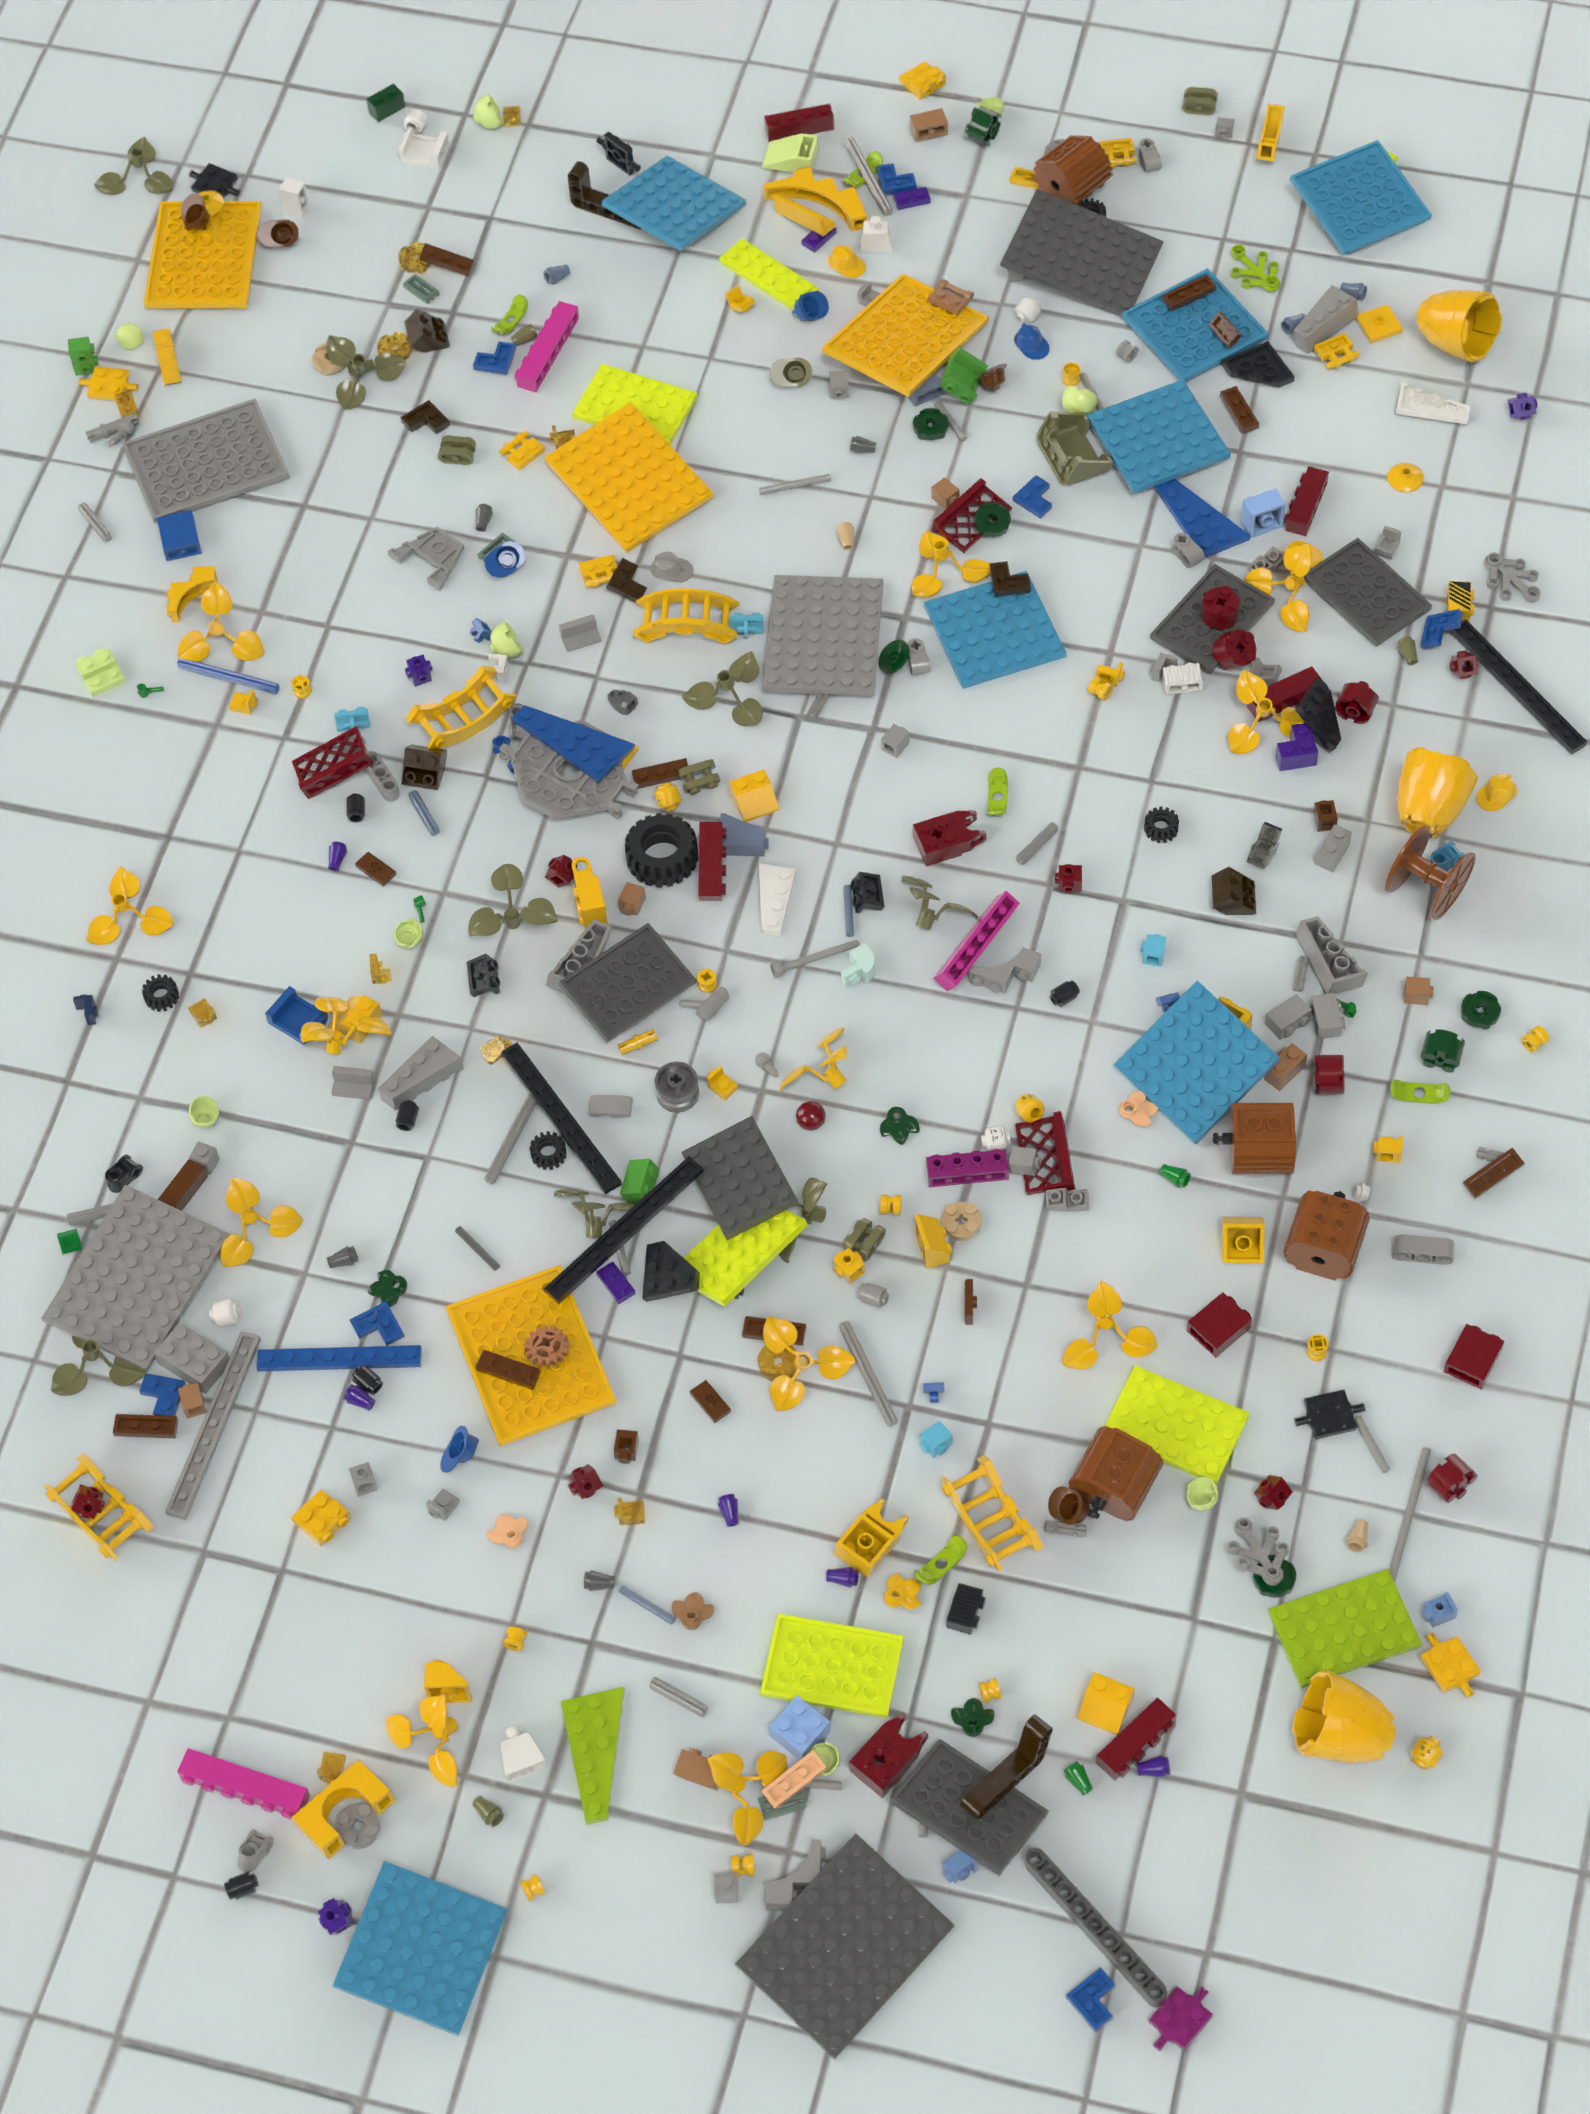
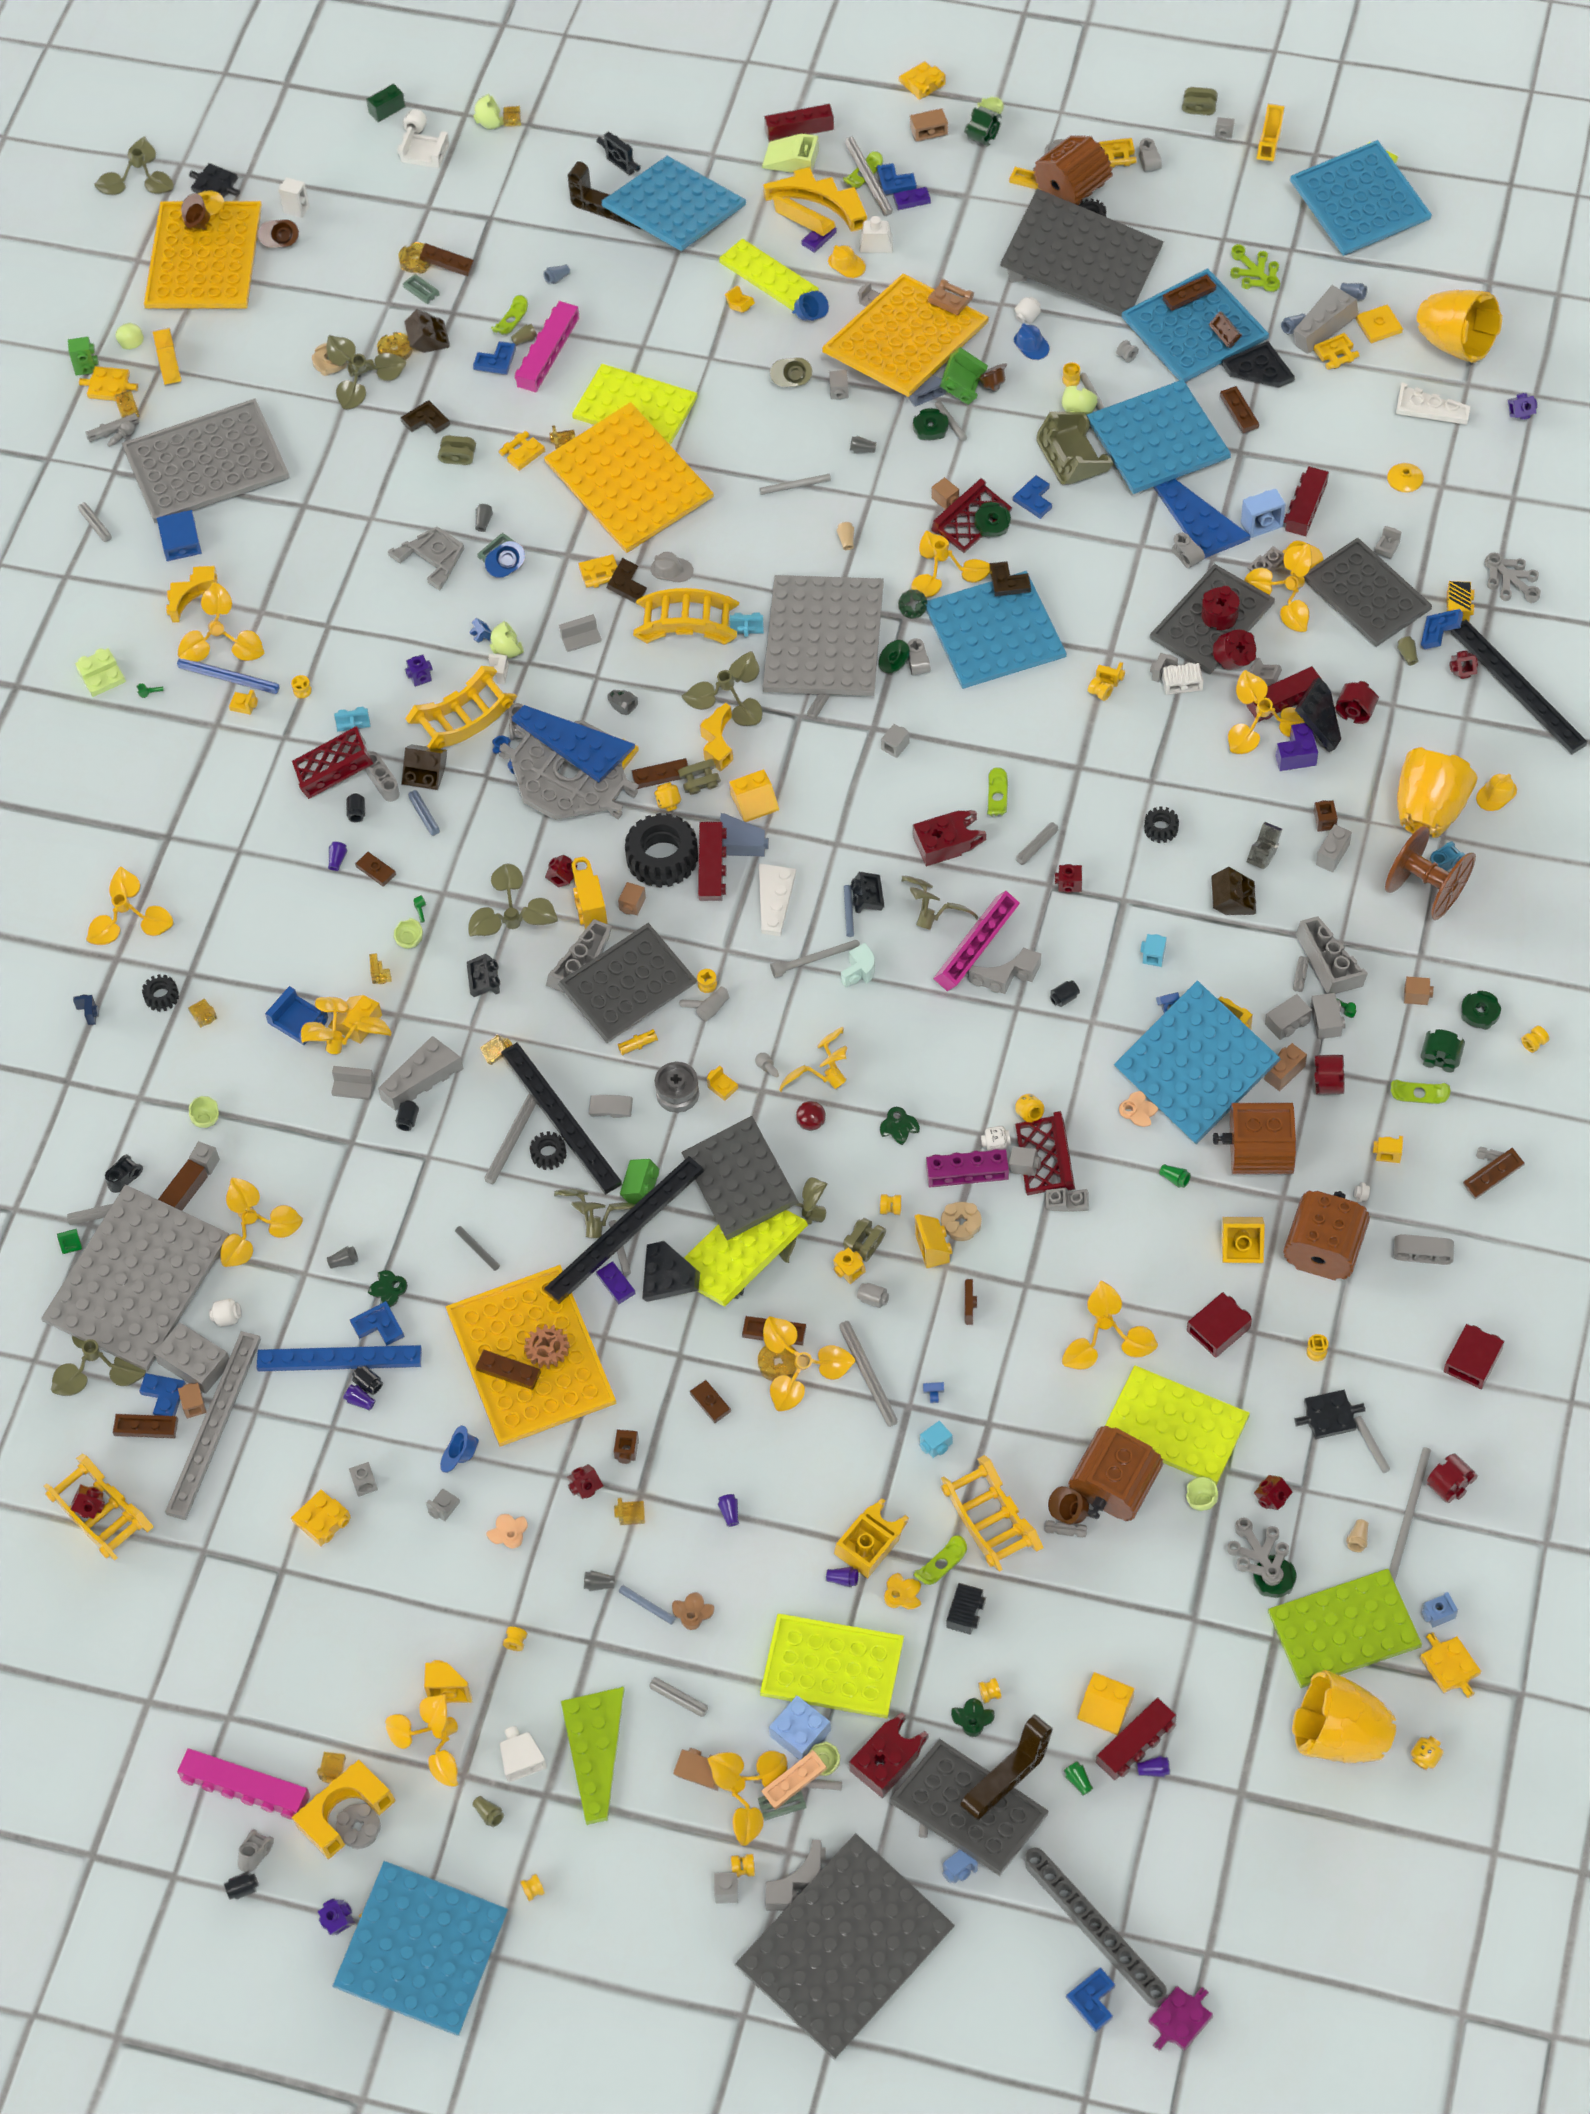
(712, 731): none -> yellow arch
(908, 611): none -> dark green gear

